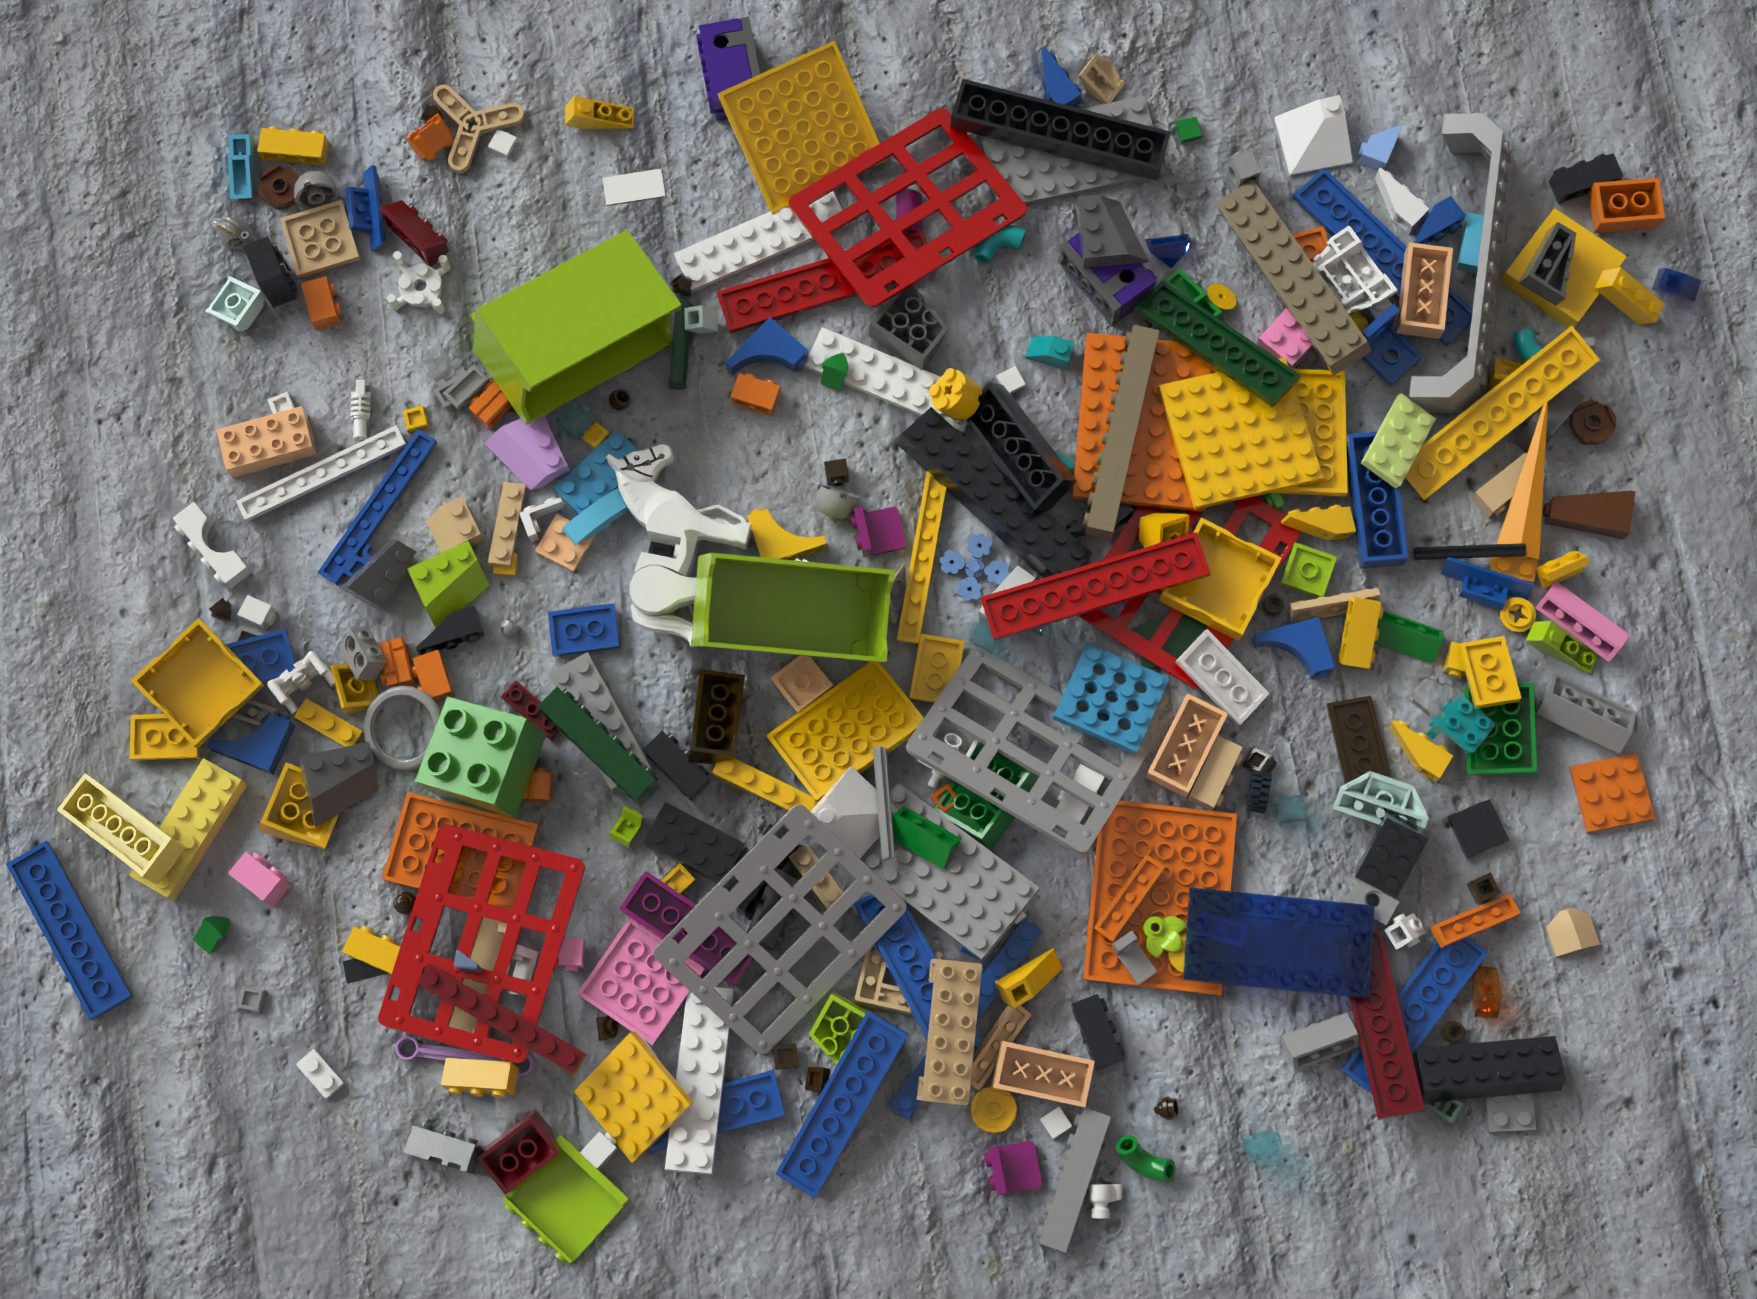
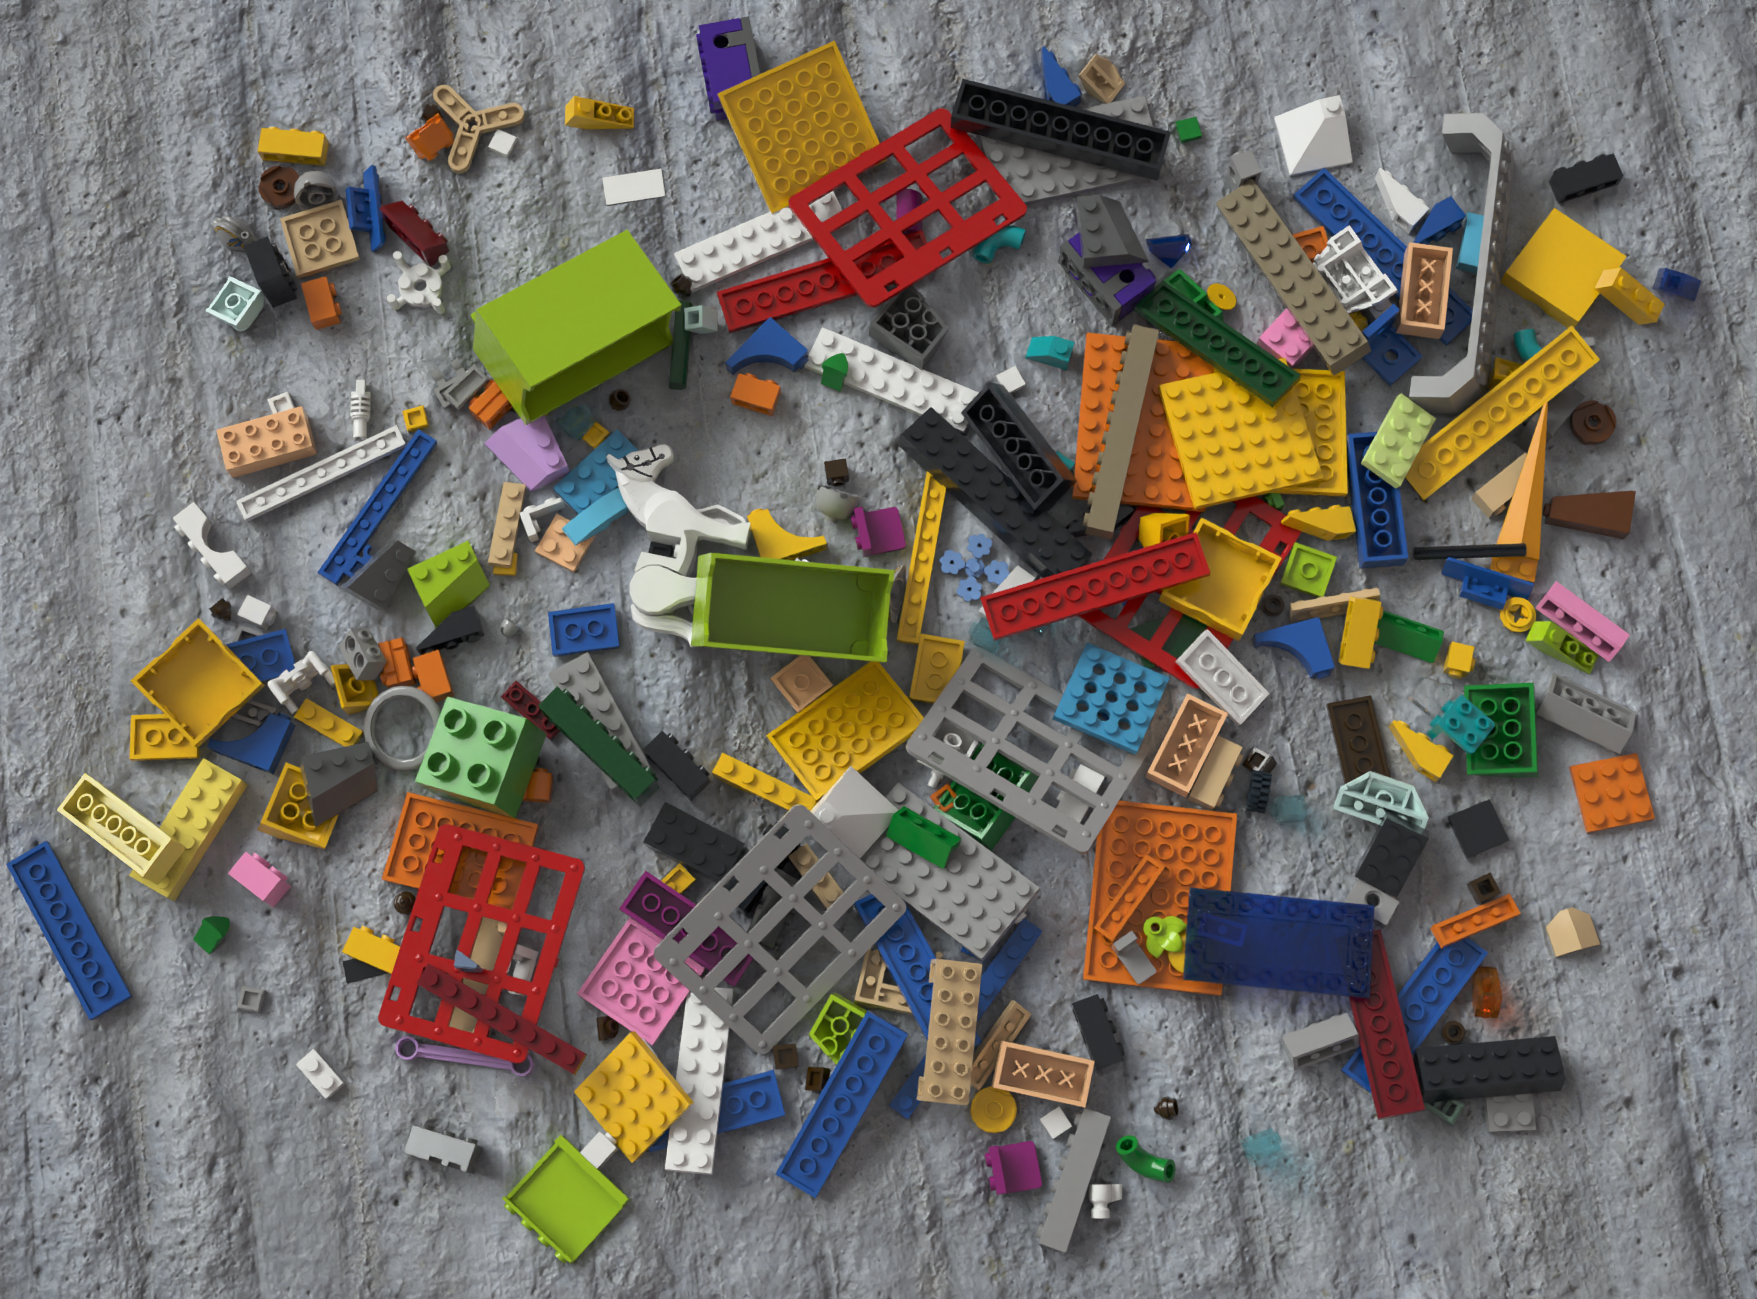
(241, 166): medium azure slope -> none
(454, 525): tan slope -> none
(479, 1077): yellow brick -> none
(519, 1152): dark red slope -> none
(572, 954): bright pink brick -> none
(627, 826): lime bracket -> none
(716, 717): dark brown slope -> none
(884, 803): light grey axle -> none
(955, 395): yellow brick -> none
(1028, 979): yellow slope -> none
(1379, 148): light blue slope -> none
(1405, 931): white brick -> none
(1489, 672): yellow plate -> none
(1550, 265): dark grey wedge -> none
(1561, 568): yellow bracket -> none
(1626, 205): orange brick -> none

